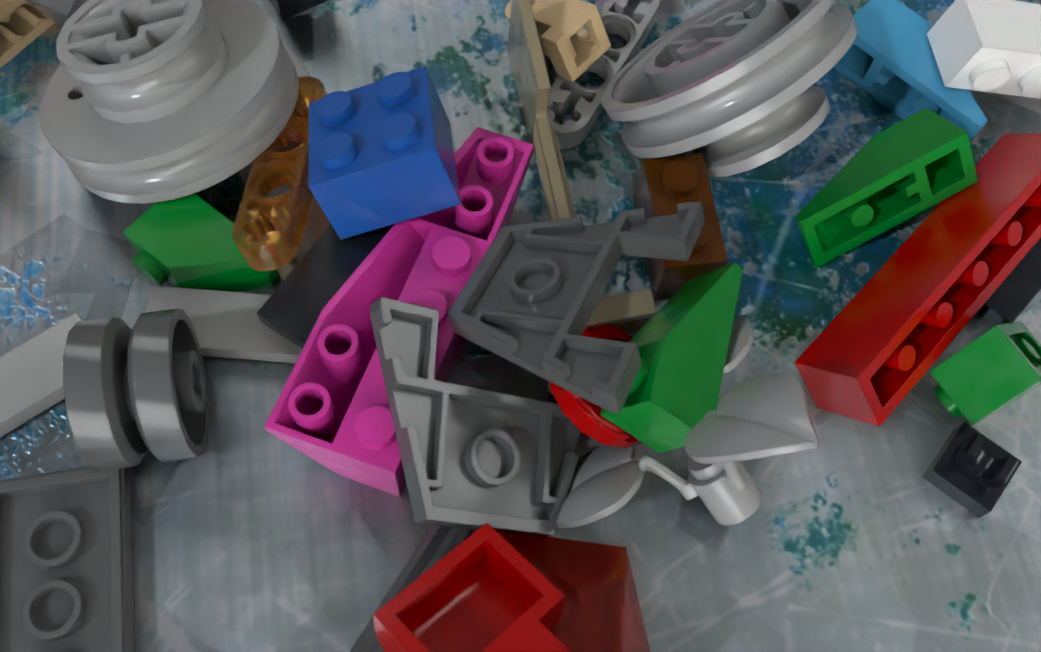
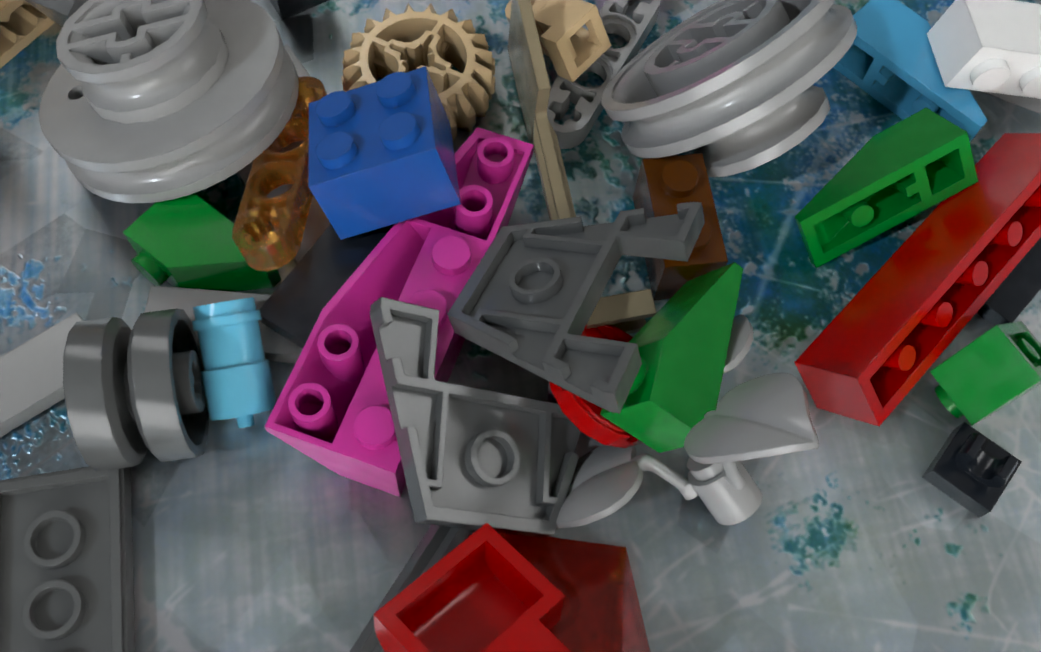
(234, 361): none -> medium azure piece
(428, 40): none -> tan gear

